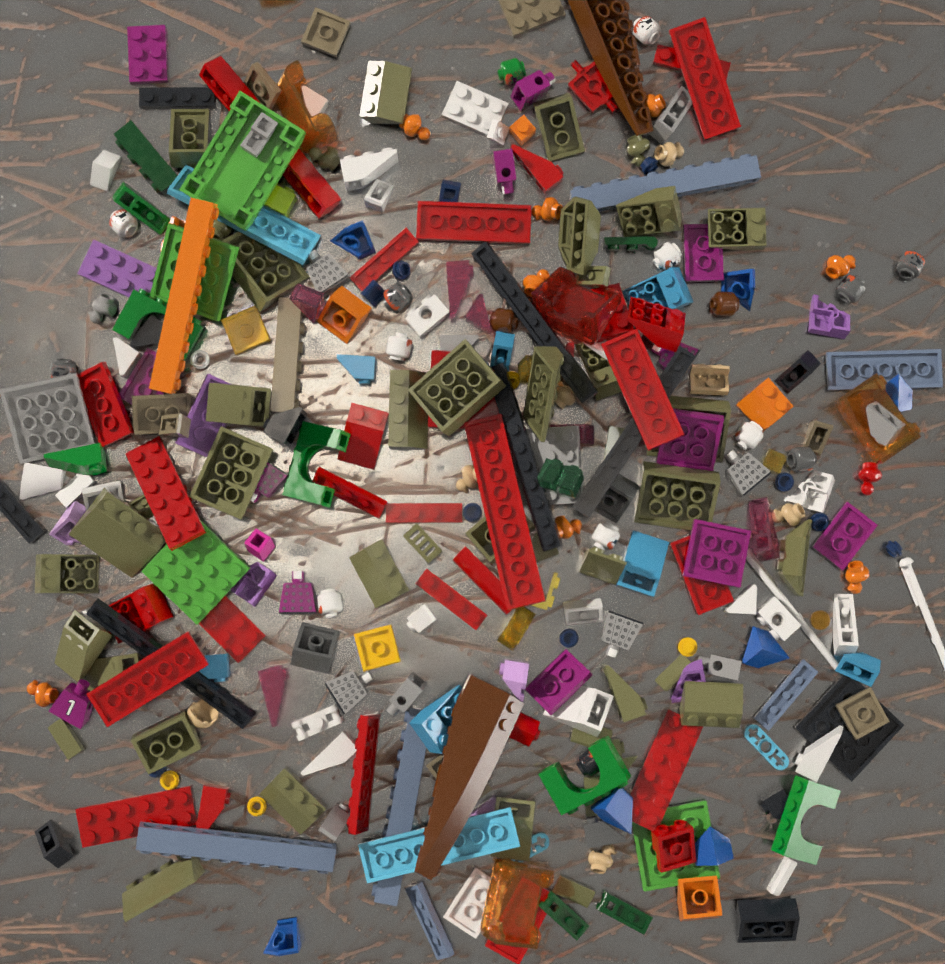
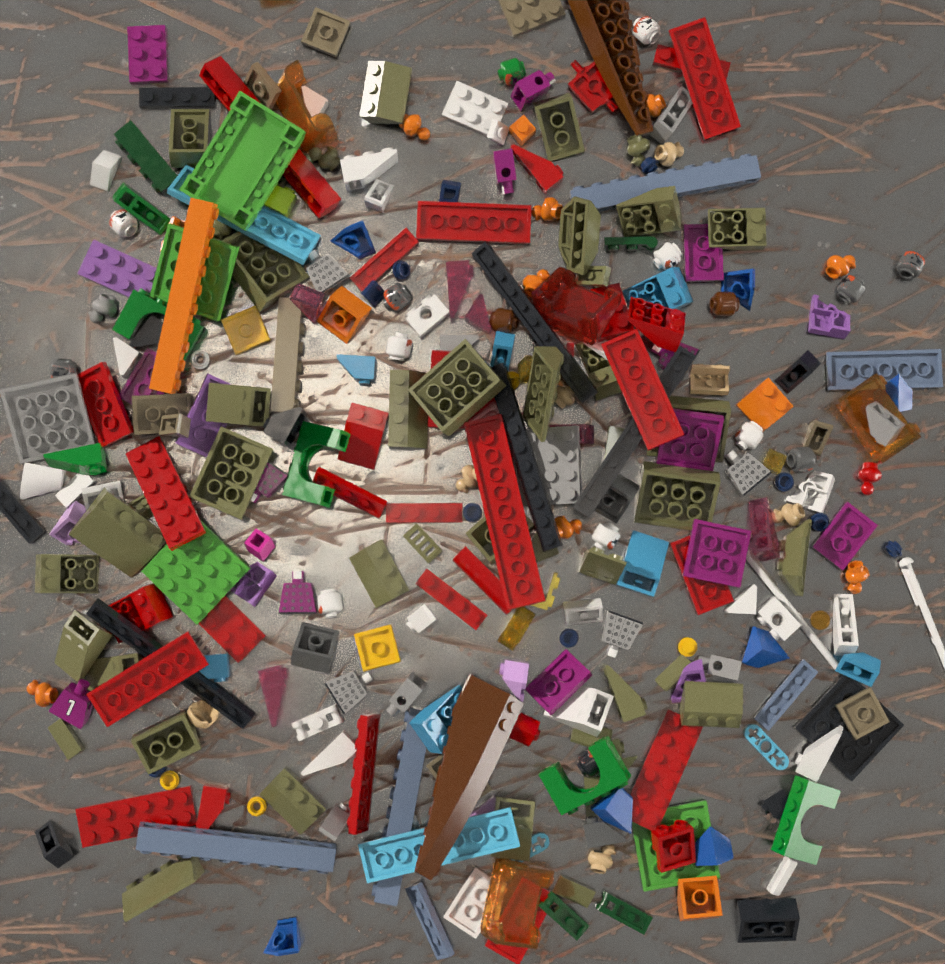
(259, 135): light grey slope -> none
(555, 475): clear green piece -> none

